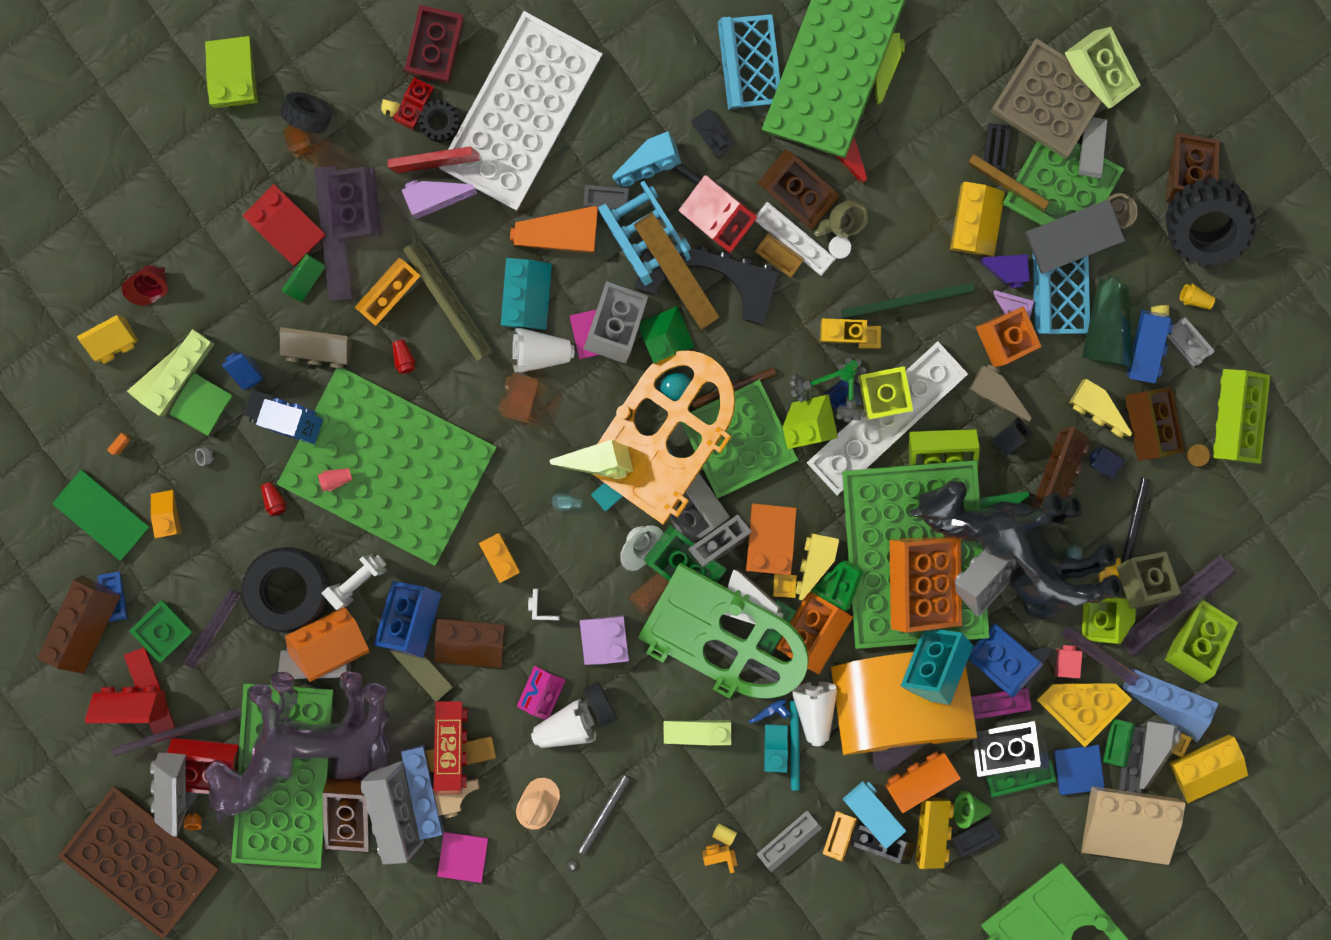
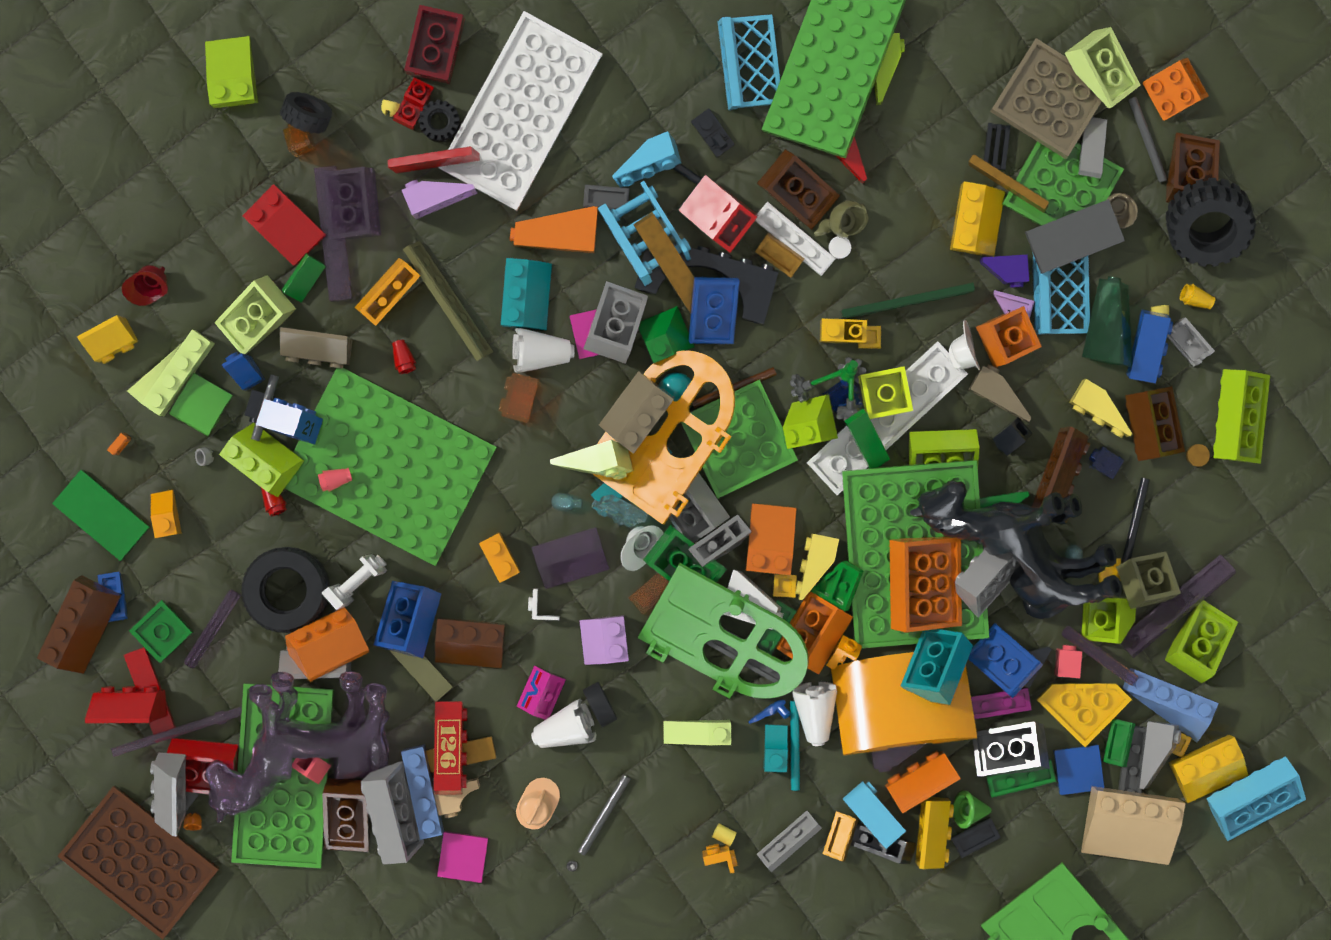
(255, 314): none -> yellowish green slope
(262, 461): none -> lime slope
(269, 393): none -> dark grey bar
(311, 768): none -> coral brick
(570, 558): none -> clear purple slope
(619, 511): none -> clear light blue plate
(636, 412): none -> dark tan slope
(714, 310): none -> blue tile
(845, 648): none -> light orange bracket
(867, 439): none -> green tile
(962, 350): none -> white piece
(1147, 138): none -> dark grey bar
(1175, 89): none -> orange bracket
(1256, 798): none -> medium azure slope

